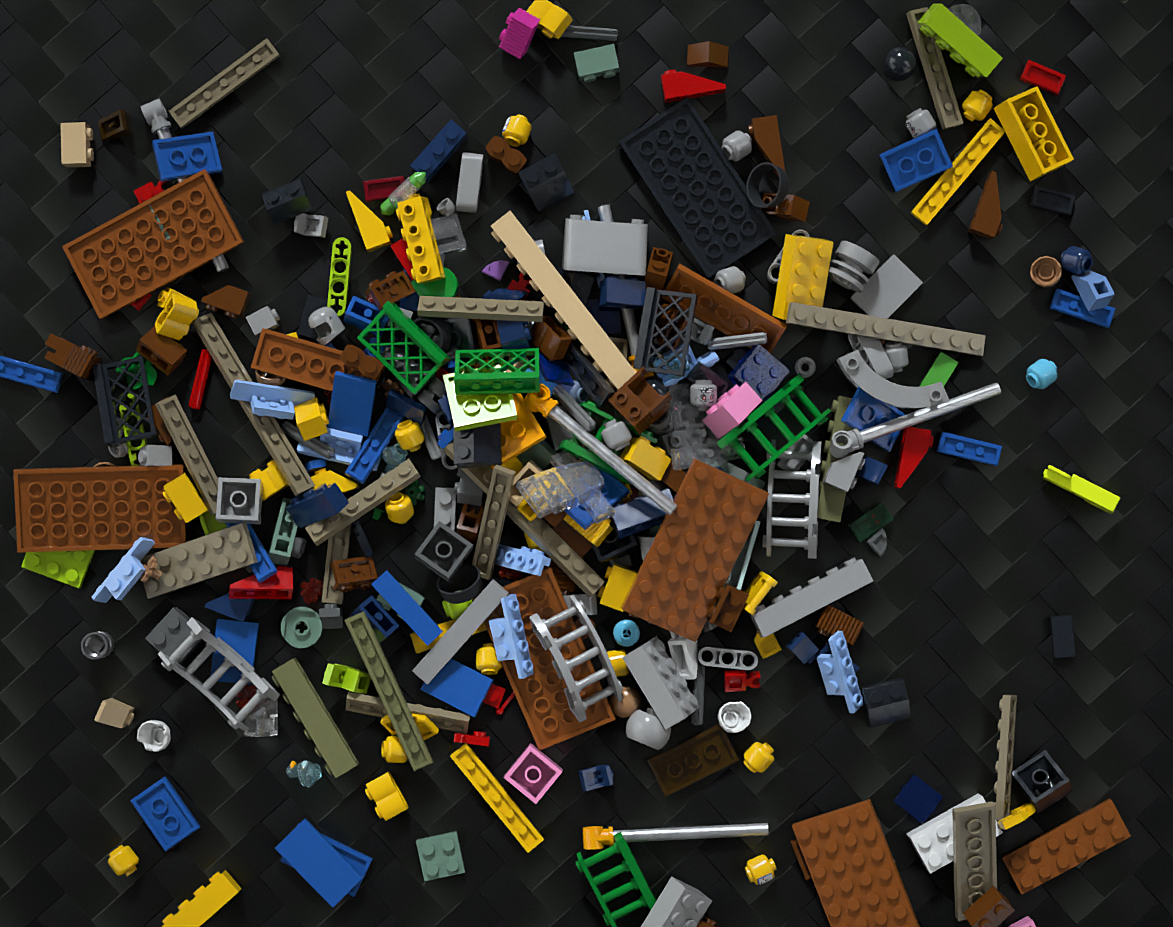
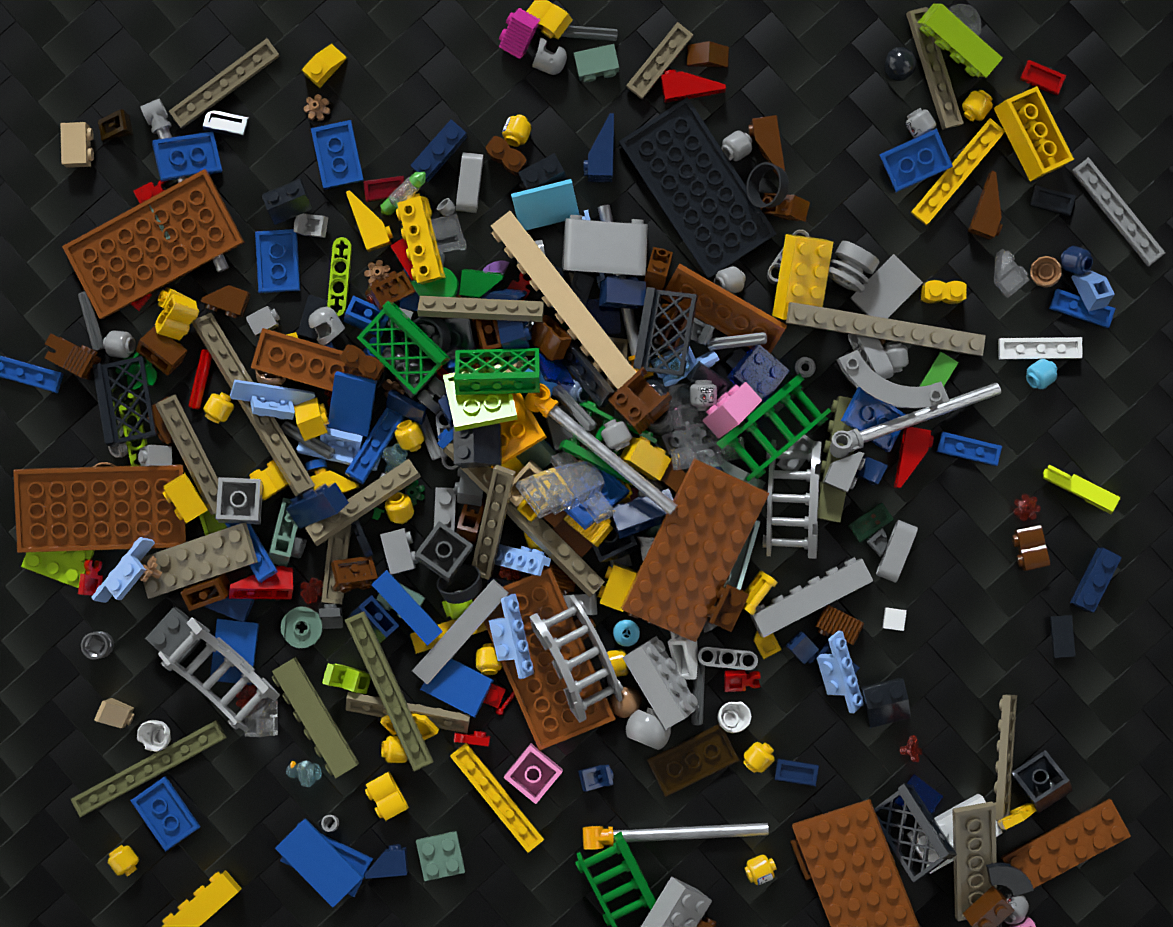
(91, 322): none -> dark grey axle
(91, 580): none -> red plate
(119, 344): none -> light grey head
(148, 768): none -> olive tile
(206, 592): none -> reddish brown brick
(218, 407): none -> yellow head
(225, 123): none -> tile
(277, 261): none -> blue tile
(317, 107): none -> medium nougat plant
(323, 65): none -> yellow slope
(327, 820): none -> light grey hinge
(337, 154): none -> blue plate
(376, 267): none -> medium nougat plant
(390, 863): none -> dark blue slope
(398, 550): none -> light grey brick
(476, 282): none -> green slope
(545, 204): none -> medium azure tile
(548, 61): none -> light grey helmet
(600, 158): none -> dark blue slope
(659, 60): none -> dark tan plate
(796, 772): none -> dark blue tile
(894, 619): none -> white tile
(896, 551): none -> light grey beam
(911, 749): none -> clear red plant
(928, 825): none -> black fence
(937, 291): none -> yellow brick
(1007, 274): none -> clear slope
(1009, 876): none -> black tile
(1021, 908): none -> light grey head
(1022, 507): none -> clear red plant
(1031, 548): none -> reddish brown brick
(1040, 348): none -> white plate
(1096, 579): none -> dark blue brick
(1118, 212): none -> light grey tile

